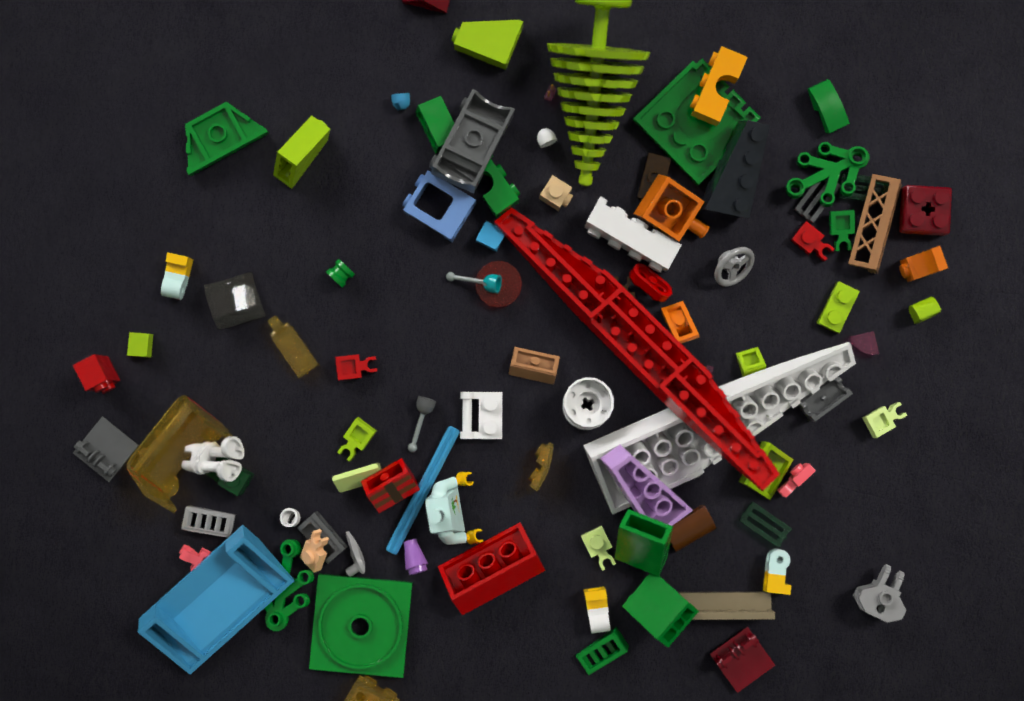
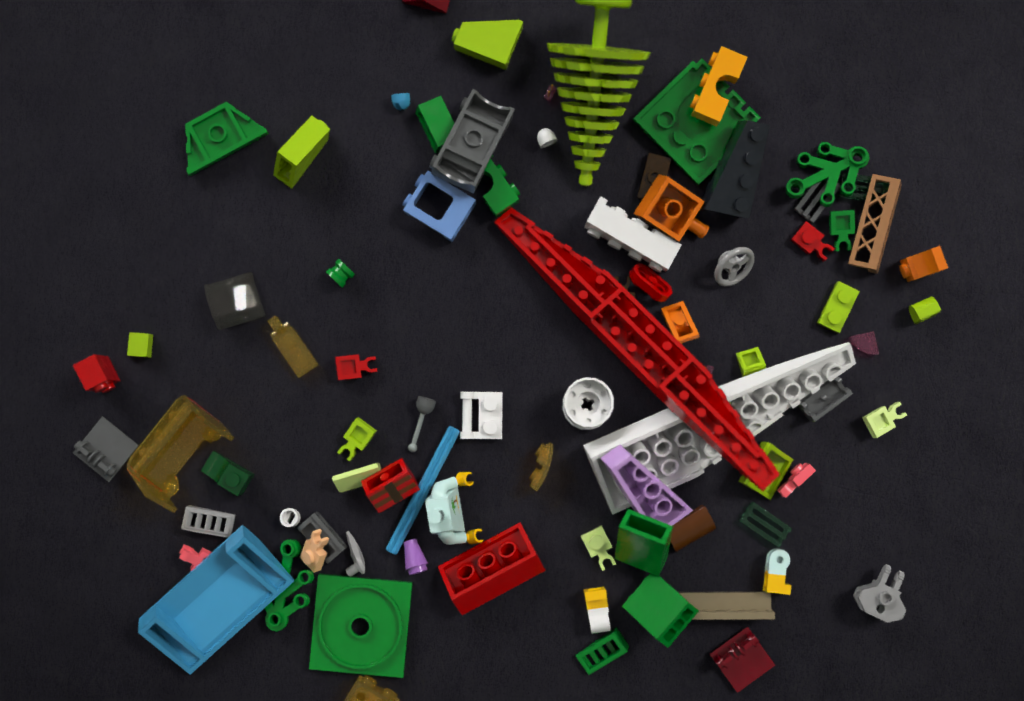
(176, 276): leg -> none
(205, 454): white piece -> none
(490, 236): dark azure slope -> none
(491, 282): hinge -> none
(510, 285): clear red tile -> none
(534, 365): medium nougat slope -> none
(556, 193): tan brick -> none
(827, 102): green slope -> none
(915, 220): dark red brick -> none

